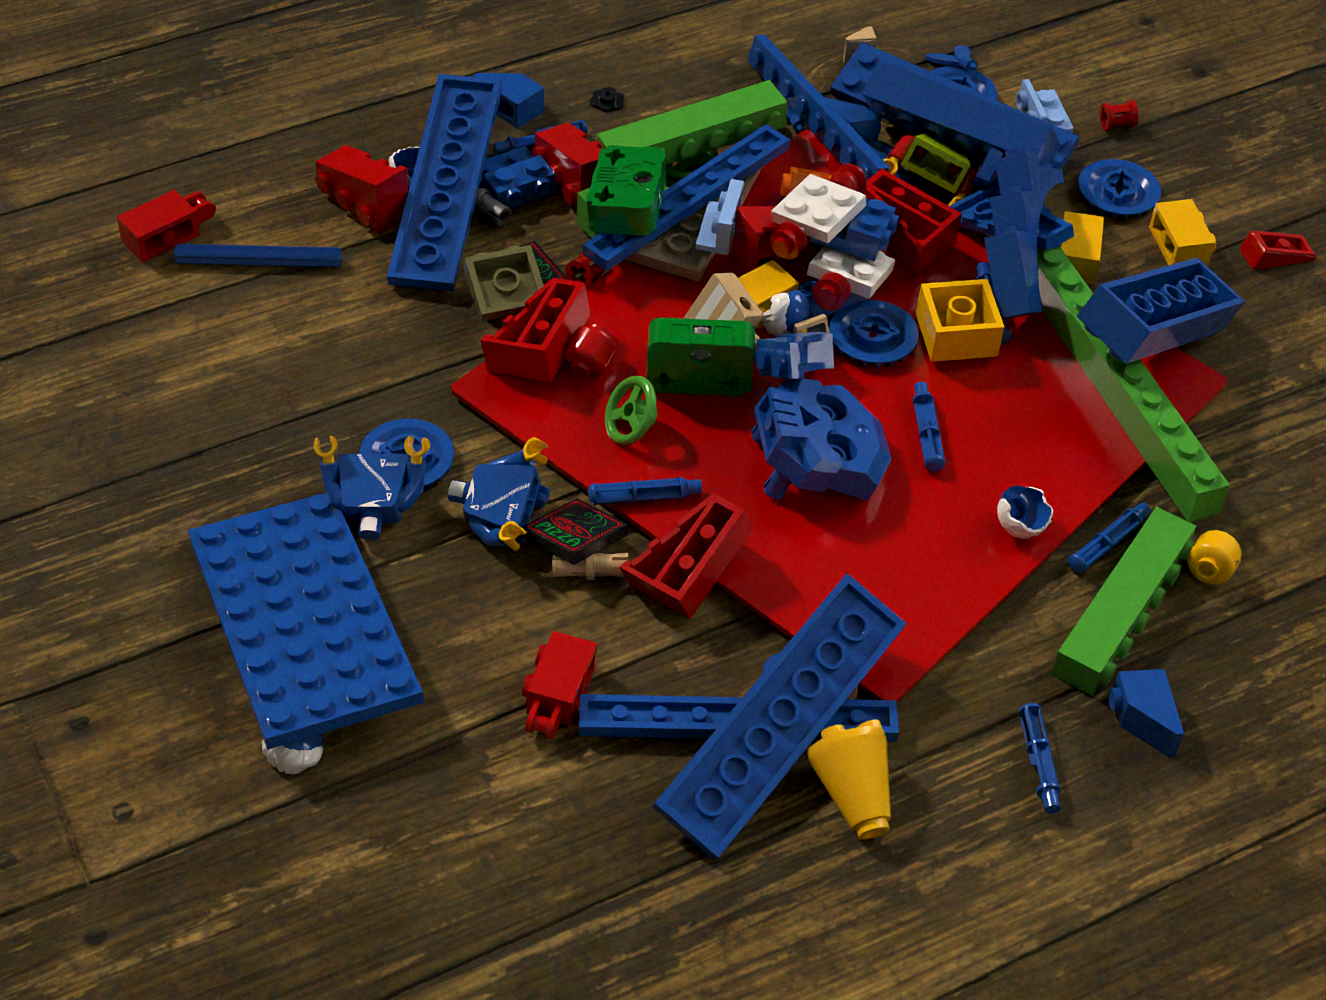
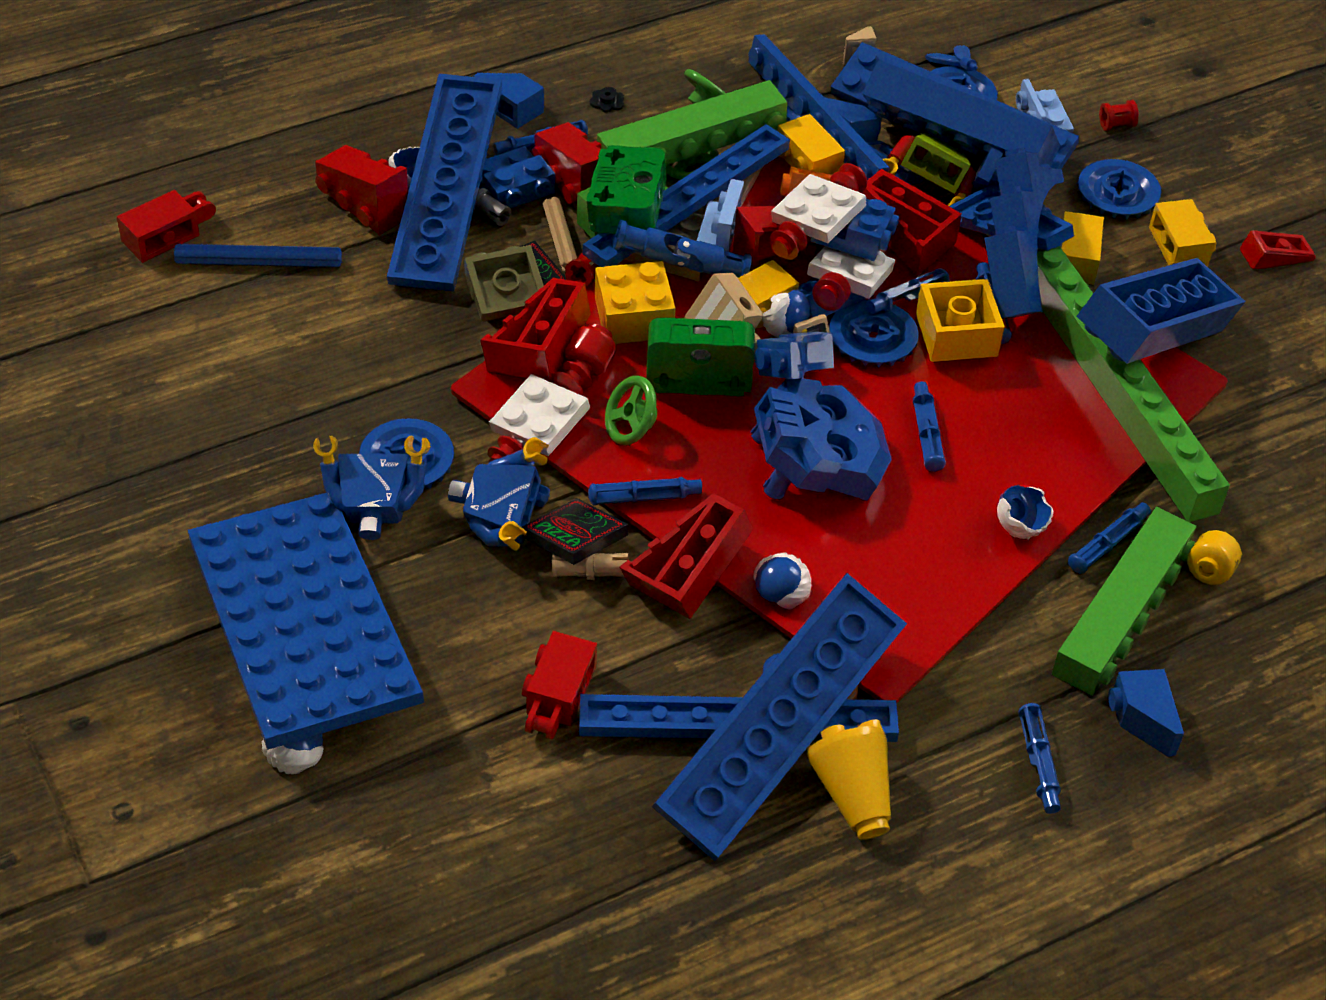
(542, 411): none -> white plate
(559, 231): none -> tan axle
(631, 298): none -> yellow brick
(687, 253): none -> blue piece
(704, 88): none -> bright green piece
(783, 580): none -> blue hair
(811, 146): none -> yellow brick
(908, 290): none -> blue piece

